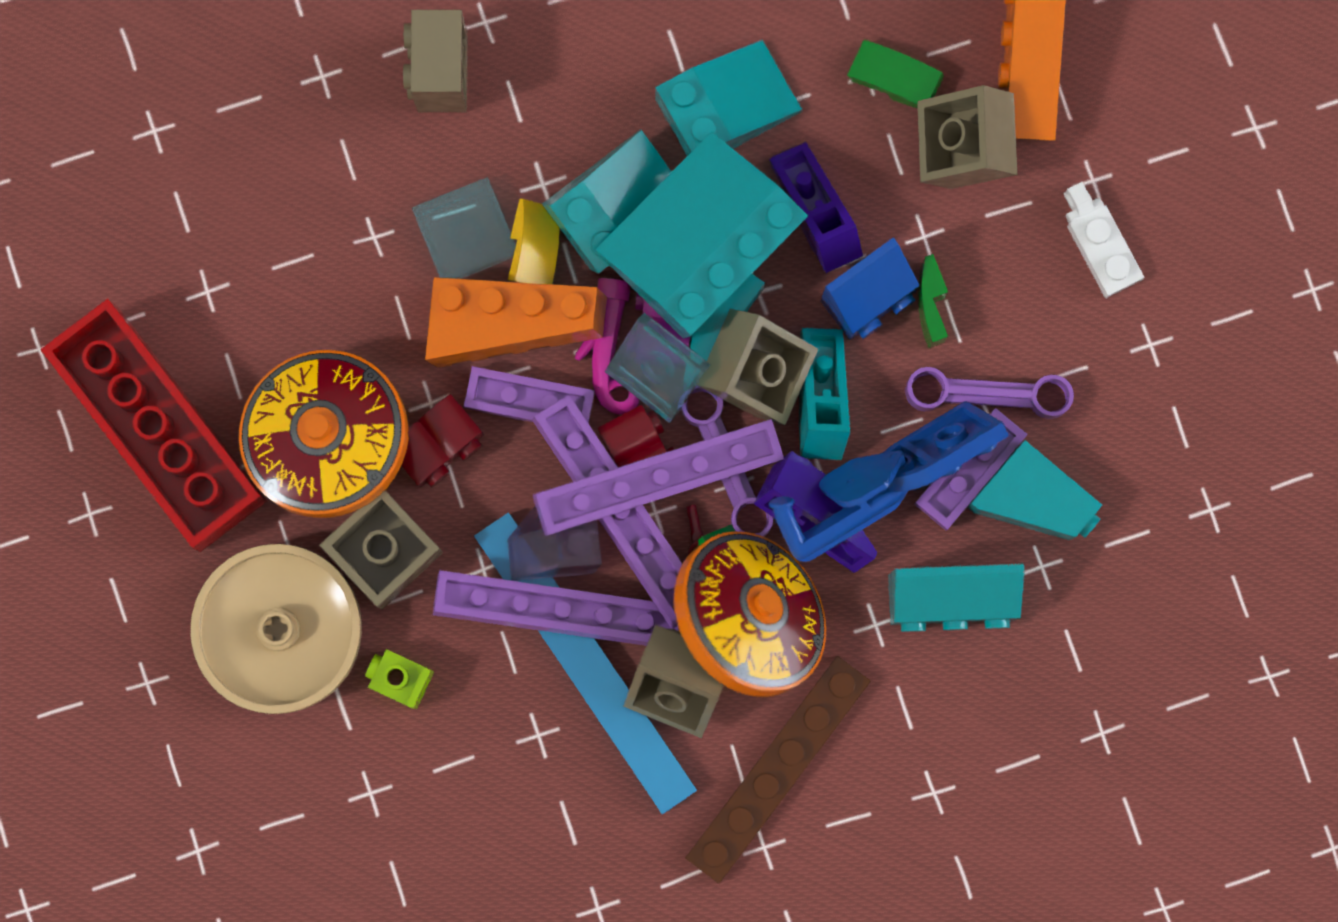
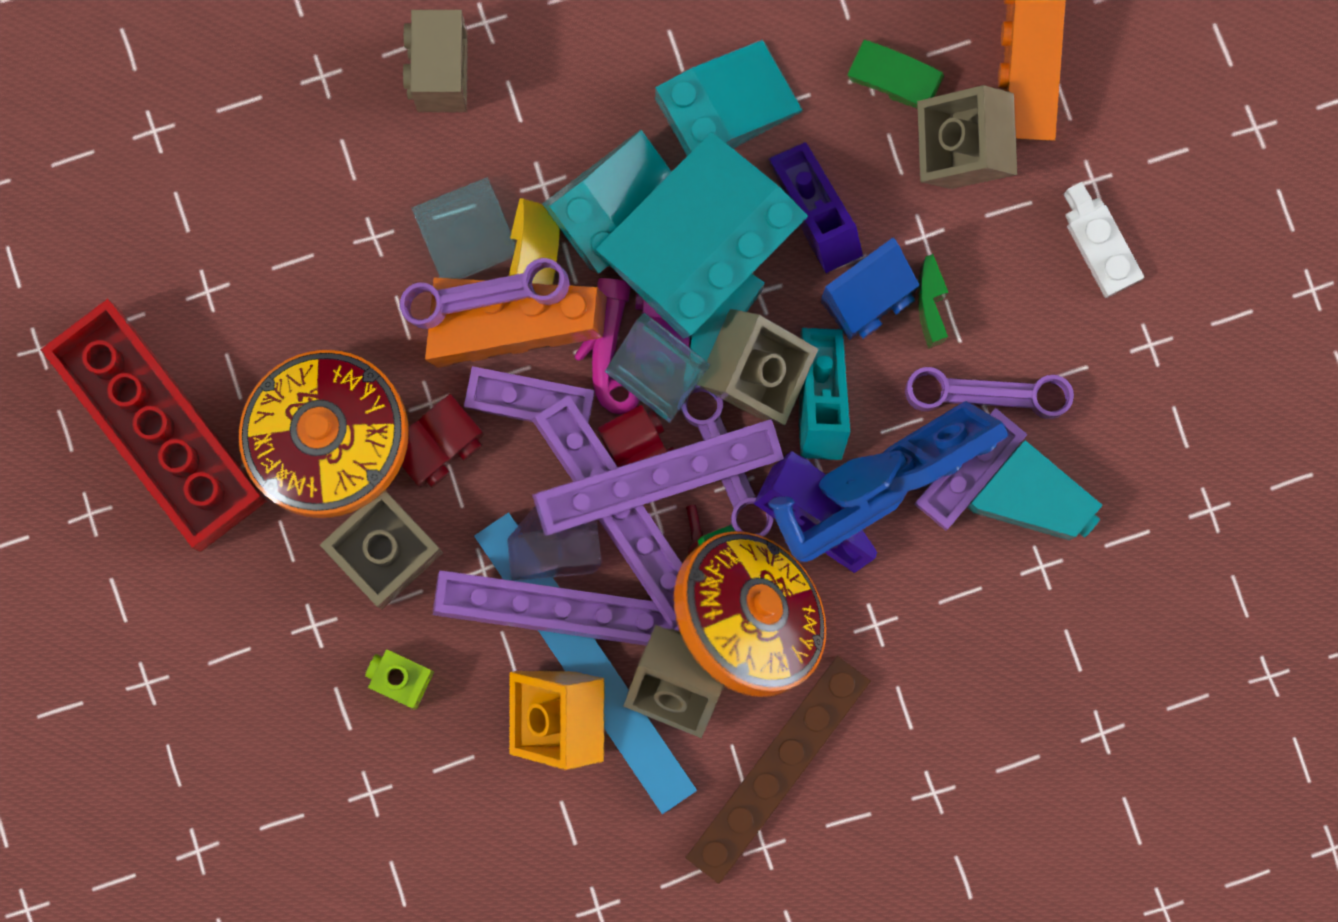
(276, 629): tan dish -> none
(484, 293): none -> medium lavender piece
(557, 718): none -> light orange slope
(955, 596): teal slope -> none

